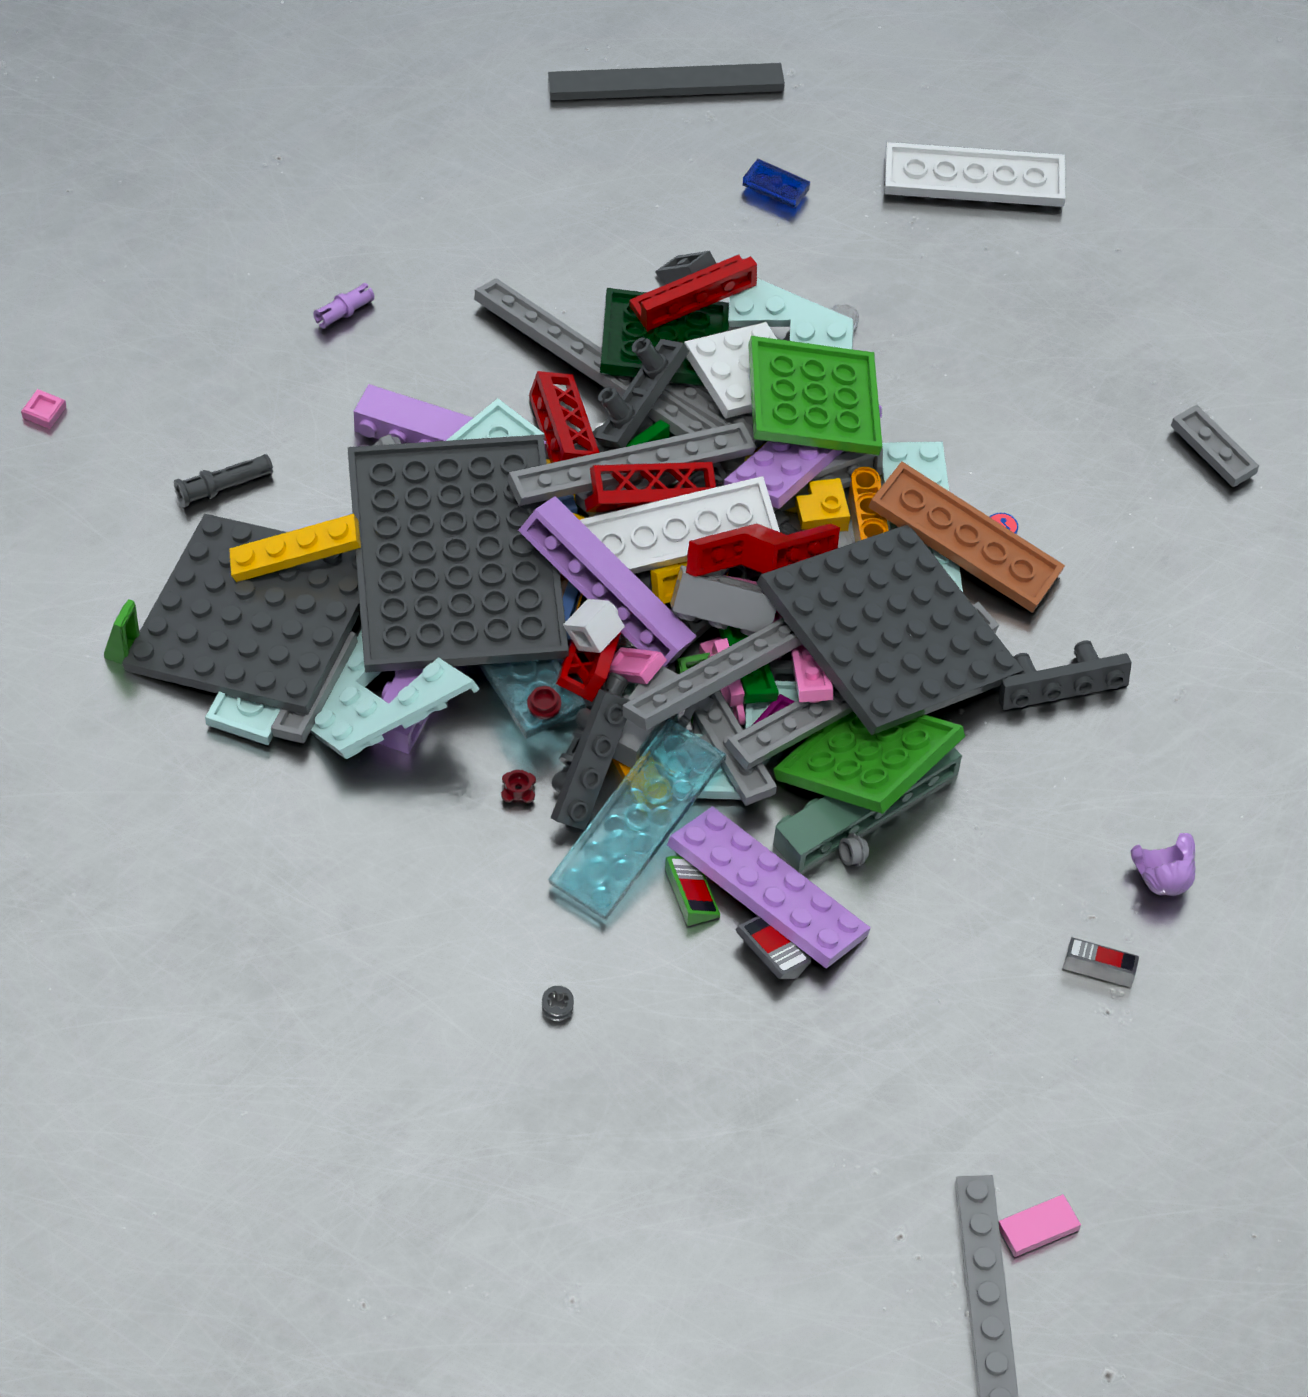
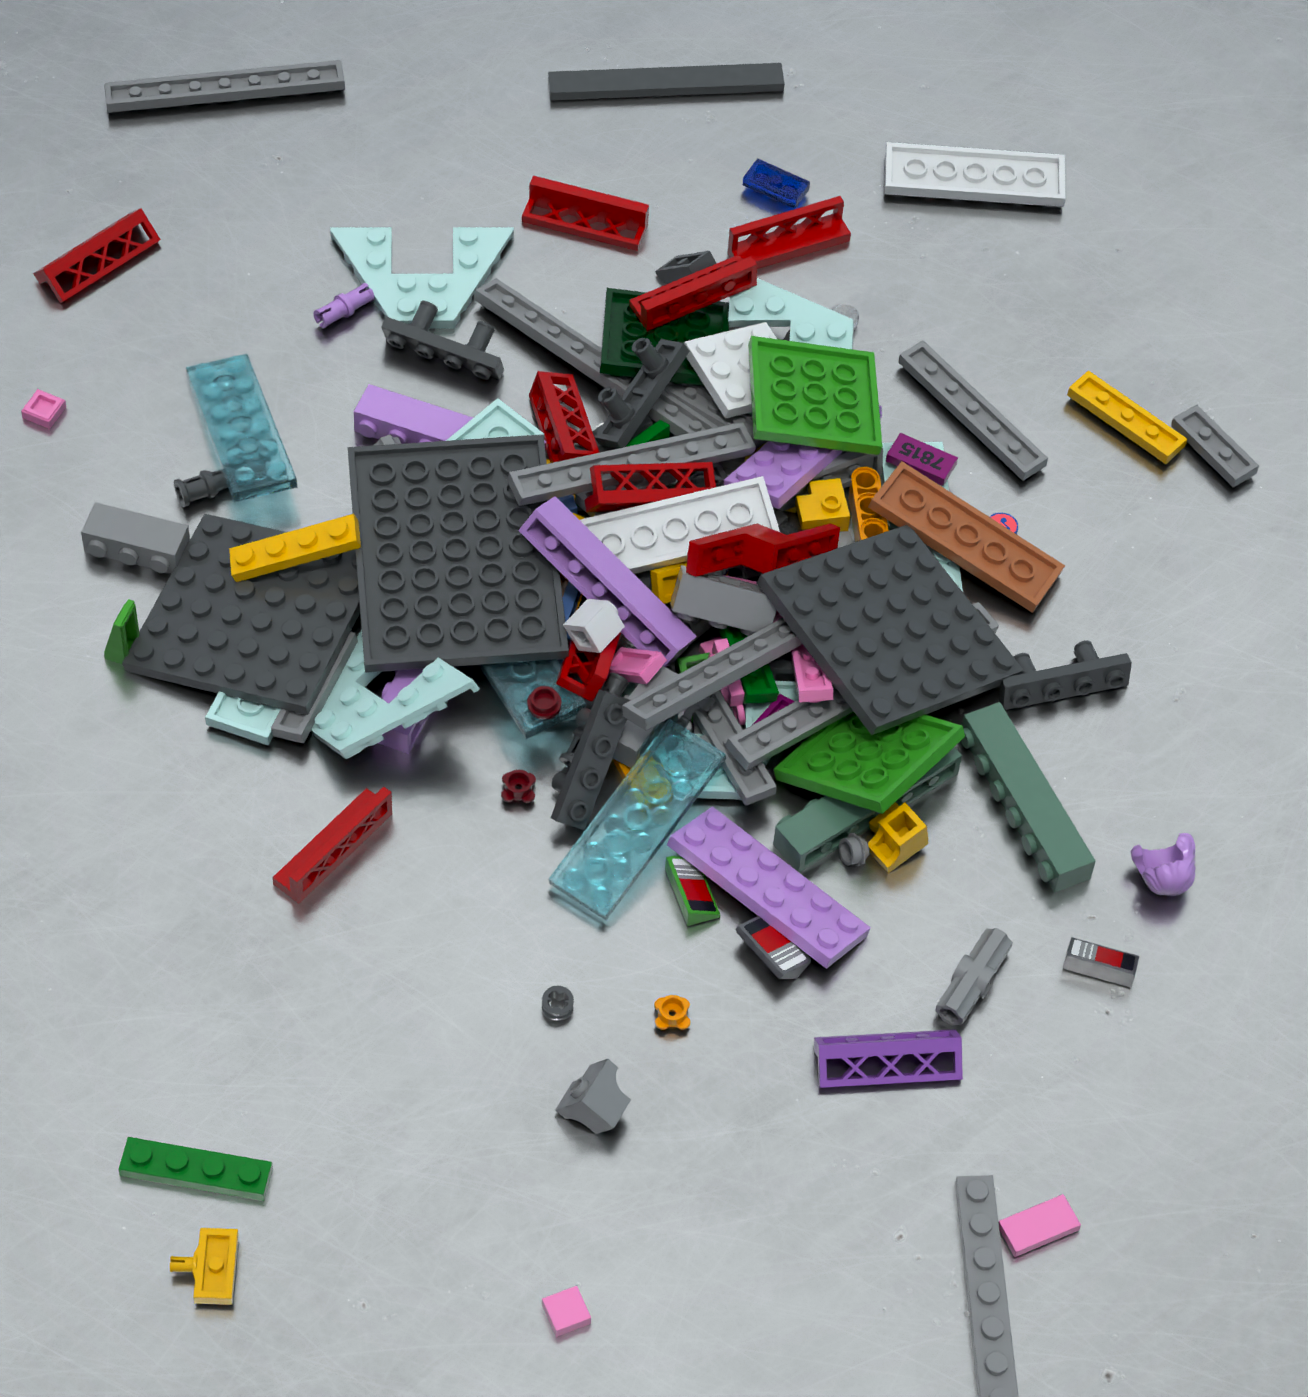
(94, 243): none -> red fence
(134, 538): none -> light grey brick
(195, 1168): none -> green plate
(211, 1266): none -> yellow plate
(224, 86): none -> light grey plate
(241, 428): none -> clear light blue plate
(334, 844): none -> red fence
(400, 294): none -> light aqua wing
(454, 354): none -> dark grey plate
(566, 1311): none -> bright pink tile
(588, 208): none -> red fence
(595, 1098): none -> light grey brick
(672, 1004): none -> light orange plate
(791, 240): none -> red fence
(886, 1045): none -> medium lavender fence
(897, 836): none -> yellow brick
(922, 457): none -> magenta tile
(973, 410): none -> light grey plate
(973, 976): none -> light grey piece
(1027, 798): none -> sand green brick
(1127, 417): none -> yellow plate

